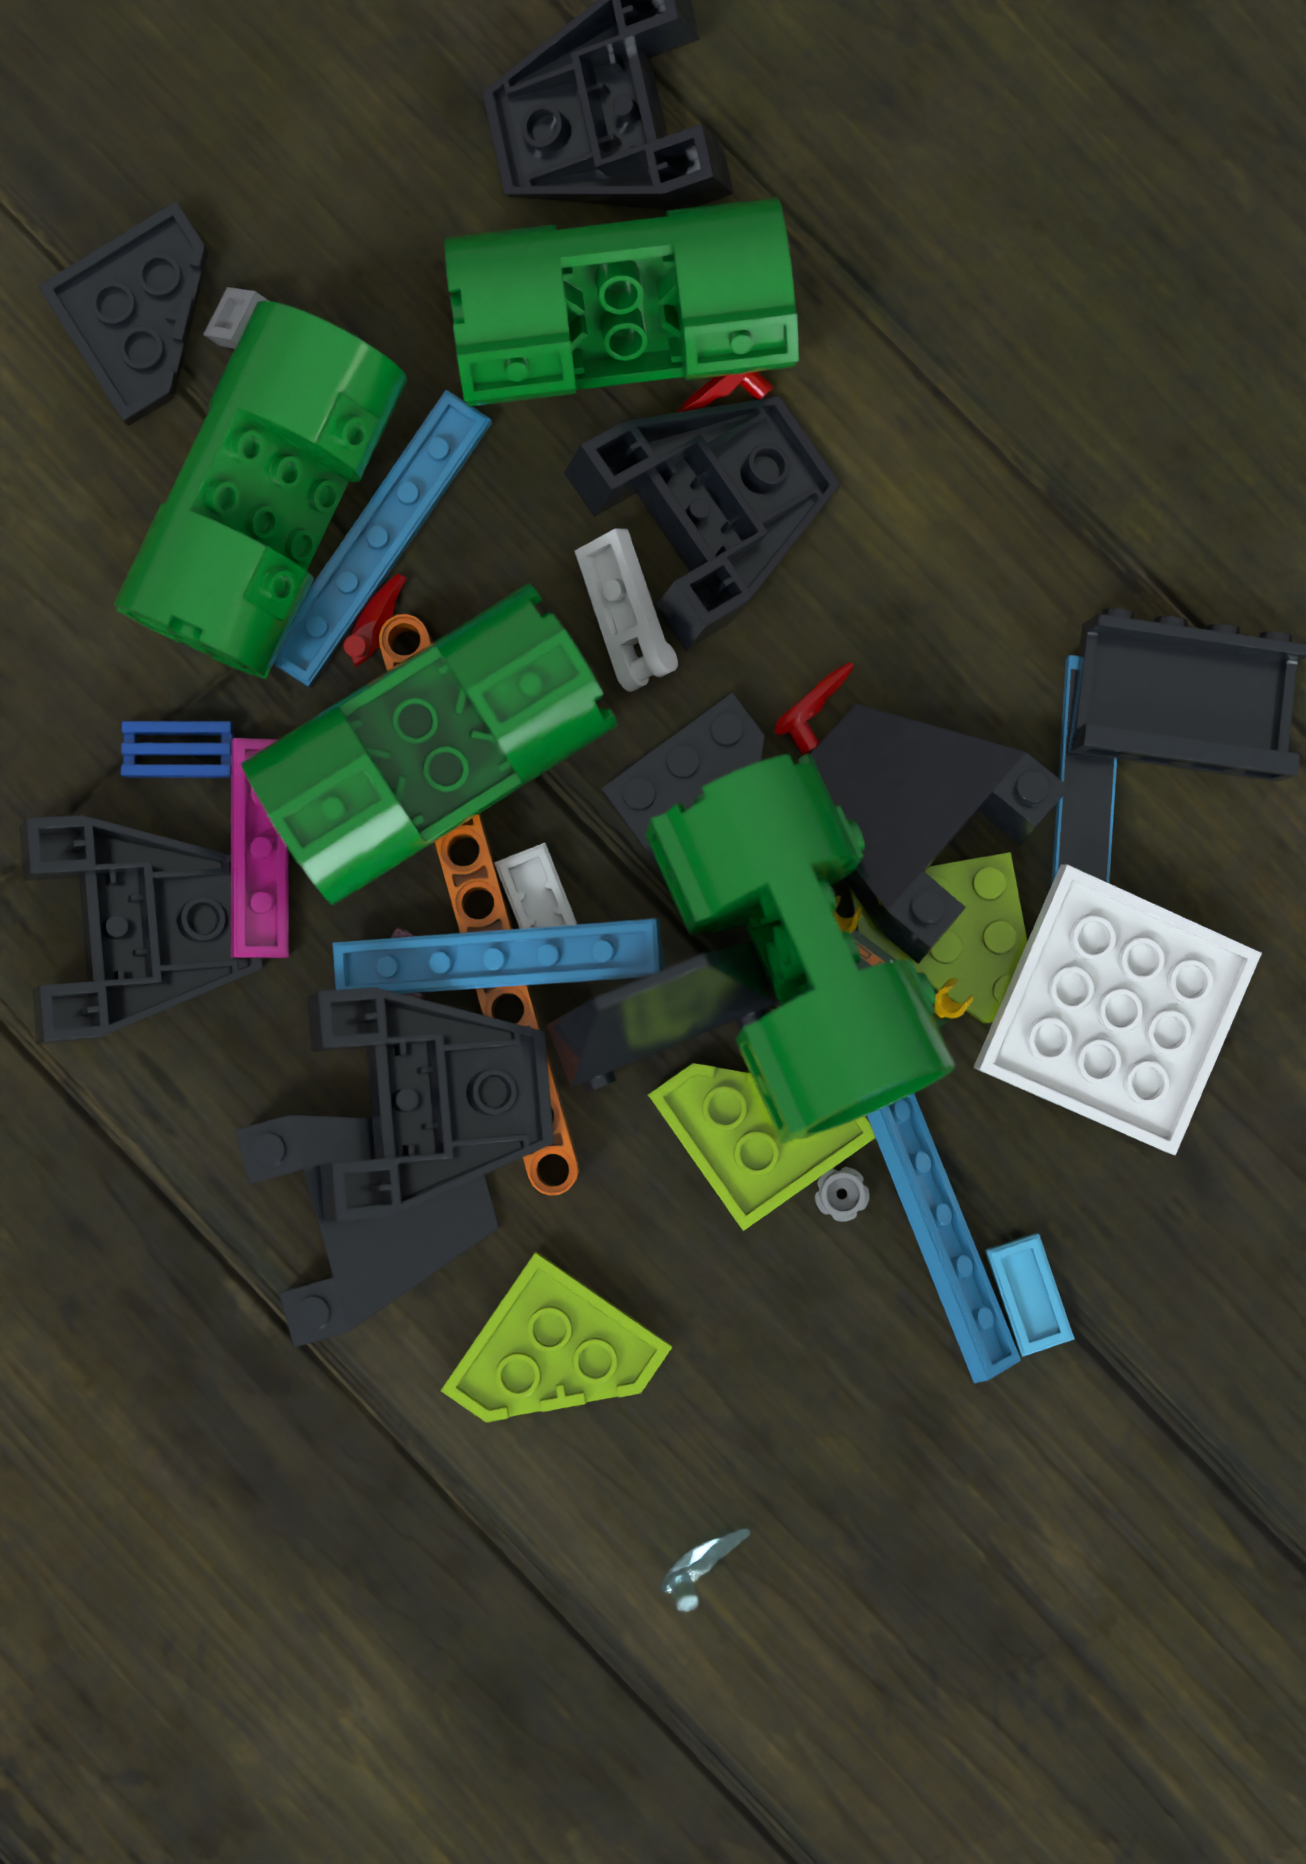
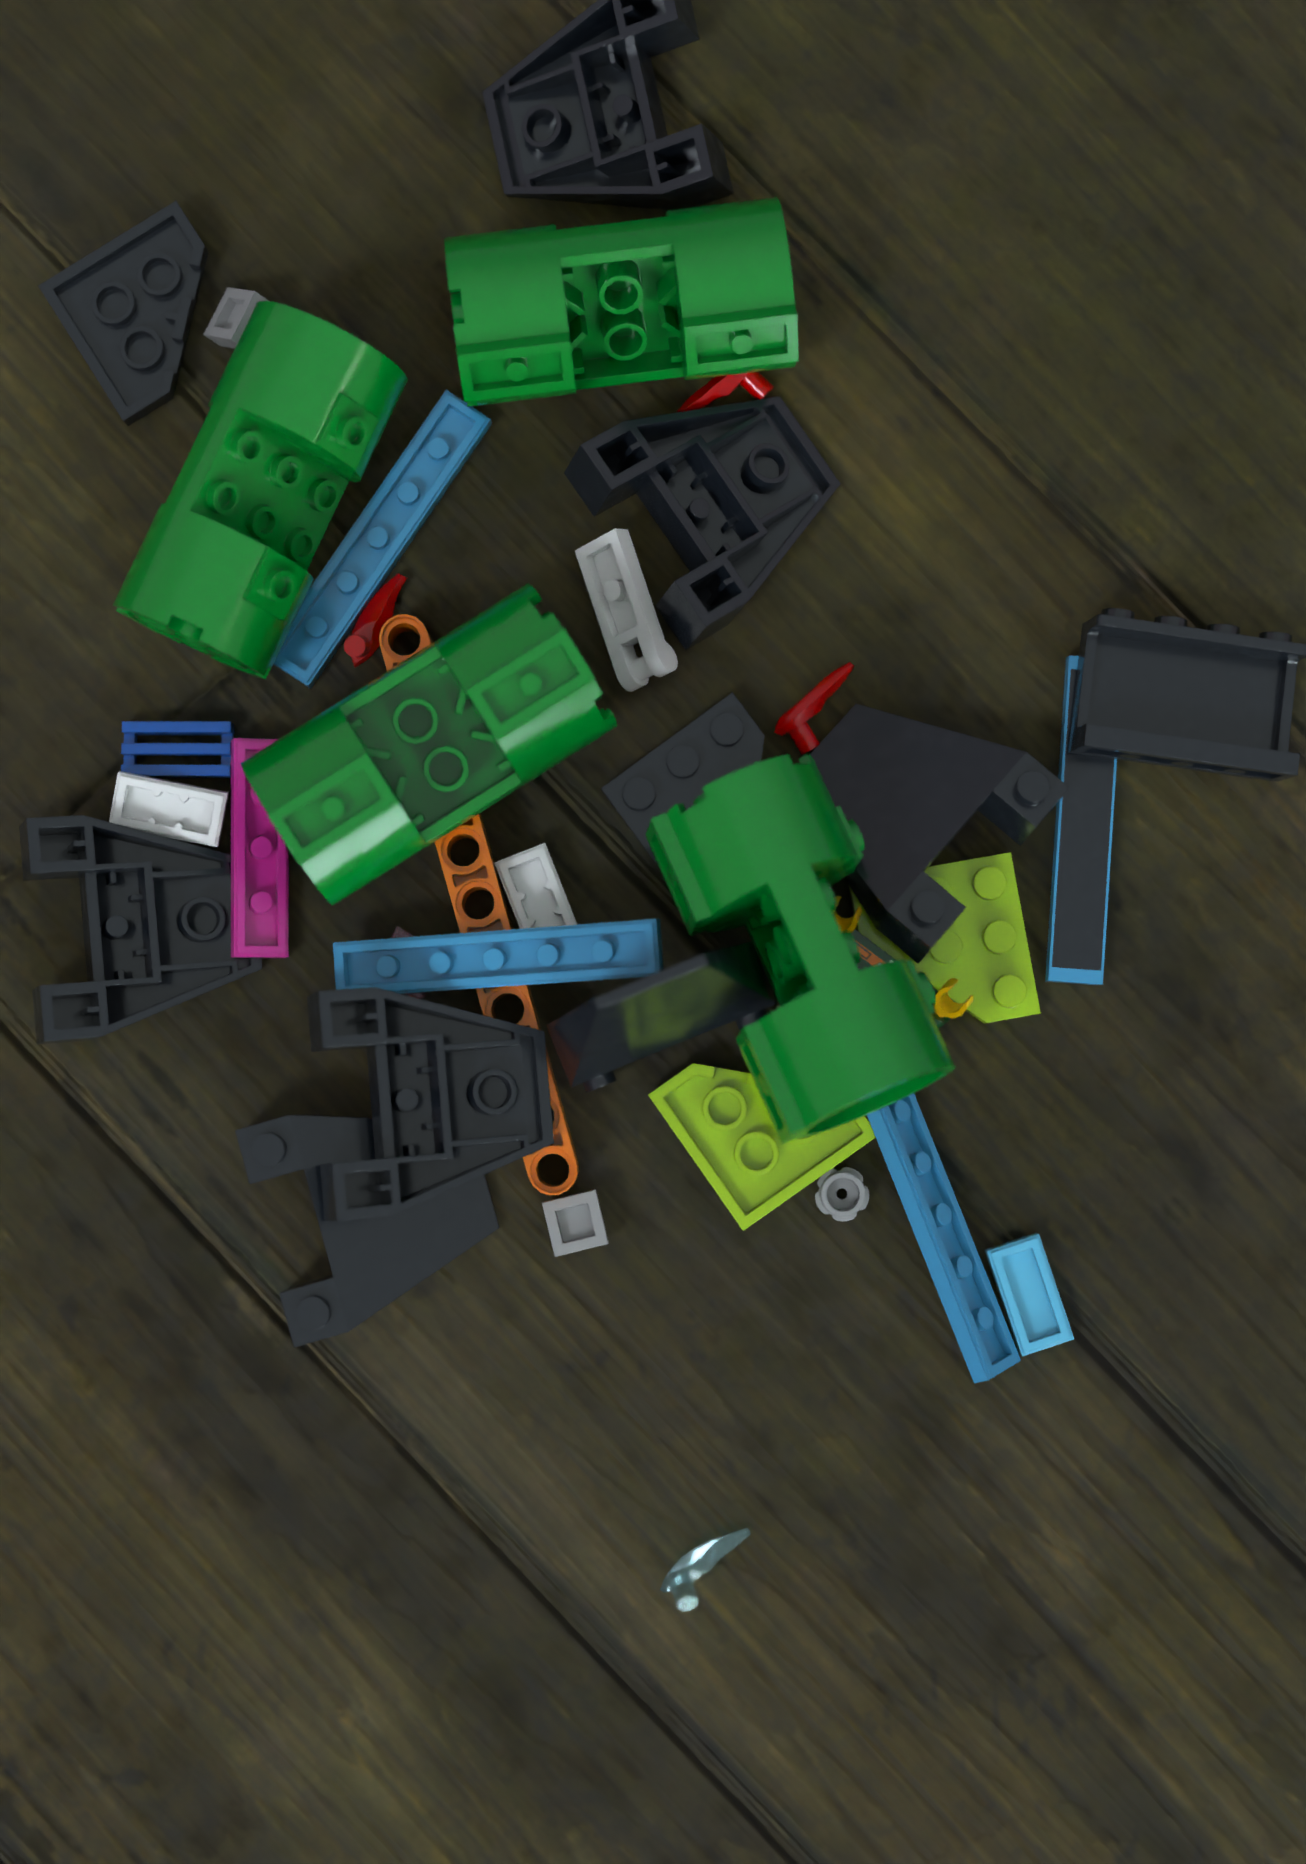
(169, 808): none -> white plate
(553, 1349): lime plate -> none
(575, 1222): none -> light grey plate
(1117, 1009): white plate -> none

